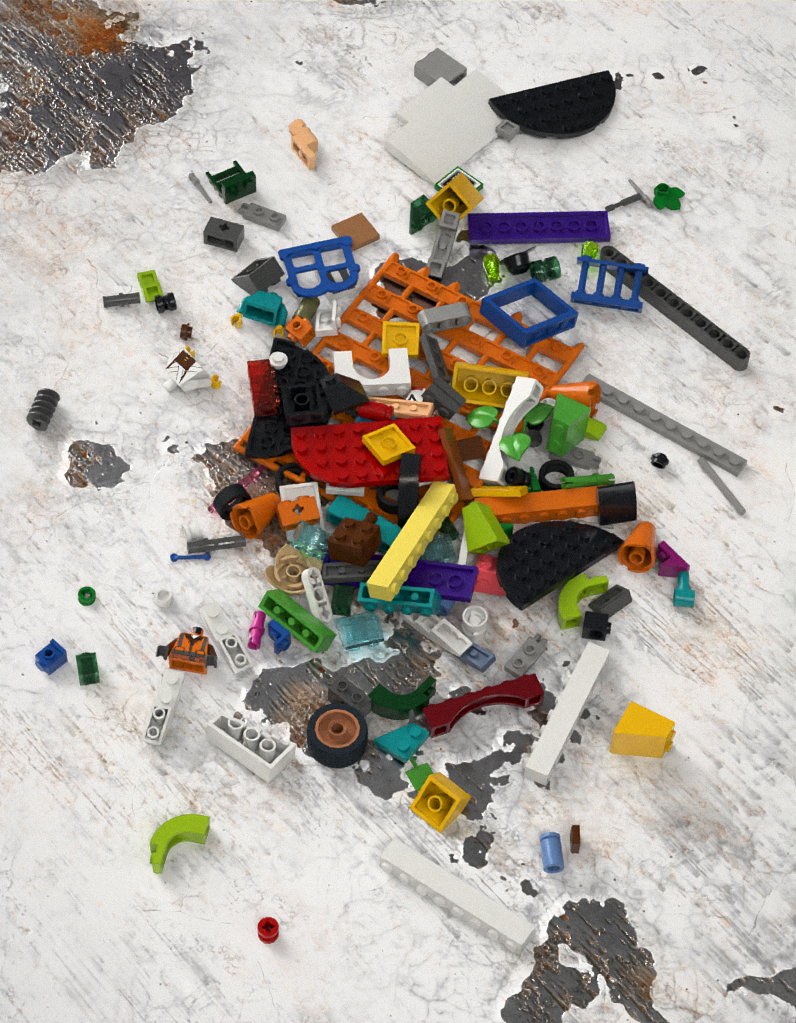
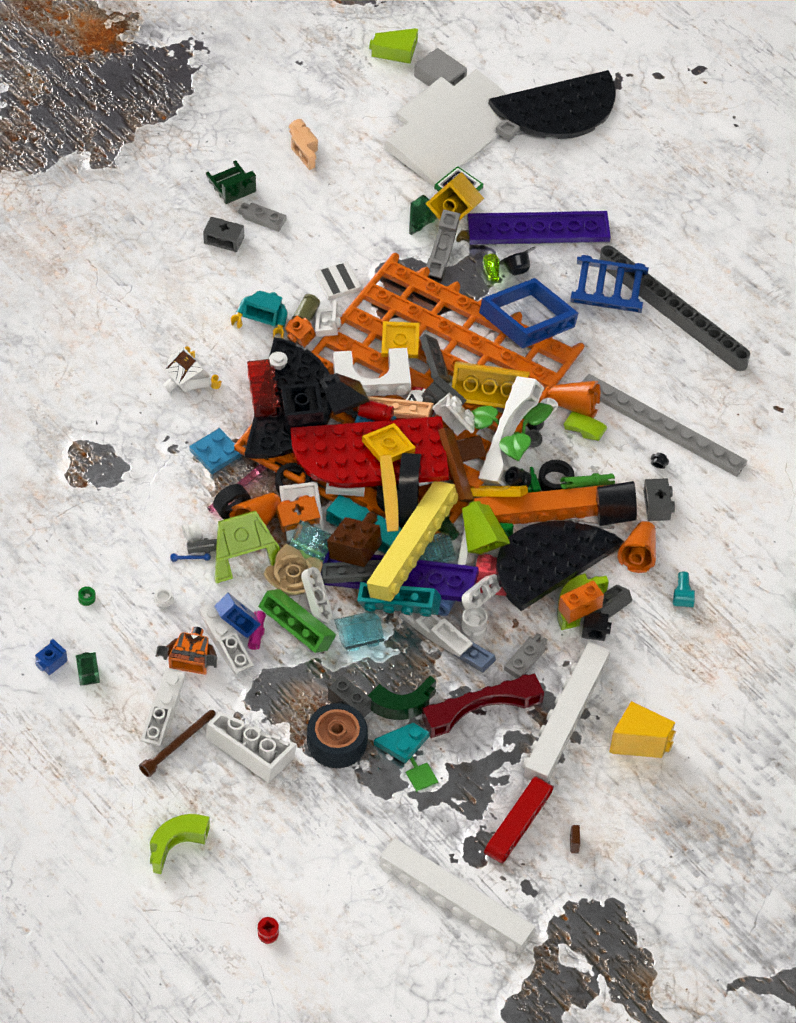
(42, 409): dark grey piece -> none
(121, 299): dark grey pin -> none
(149, 285): lime slope -> none
(149, 766): none -> reddish brown piece
(165, 302): black wheel -> none
(186, 331): reddish brown plate -> none
(196, 182): light grey piece -> none
(215, 451): none -> dark azure plate
(237, 615): none -> blue brick
(241, 536): none -> lime wing
(259, 275): dark grey slope -> none
(279, 635): blue bracket -> none
(316, 249): blue window -> none
(342, 600): clear green brick -> none
(359, 229): medium nougat tile -> none
(389, 493): none -> yellow sticker
(395, 45): none -> lime slope
(439, 801): yellow slope -> none
(444, 317): light grey beam -> none
(454, 414): none -> white bracket
(474, 591): none -> white beam
(518, 820): none -> red beam
(545, 269): clear green wheel -> none
(551, 852): medium blue piece -> none
(567, 425): bright green slope -> none
(579, 458): light grey hinge -> none
(581, 601): none -> orange brick
(590, 248): clear neon green cone -> none
(623, 202): dark grey piece -> none
(644, 198): light grey piece -> none
(658, 499): none -> dark grey brick
(667, 197): green plate -> none
(671, 561): magenta slope -> none
(721, 485): light grey bar -> none

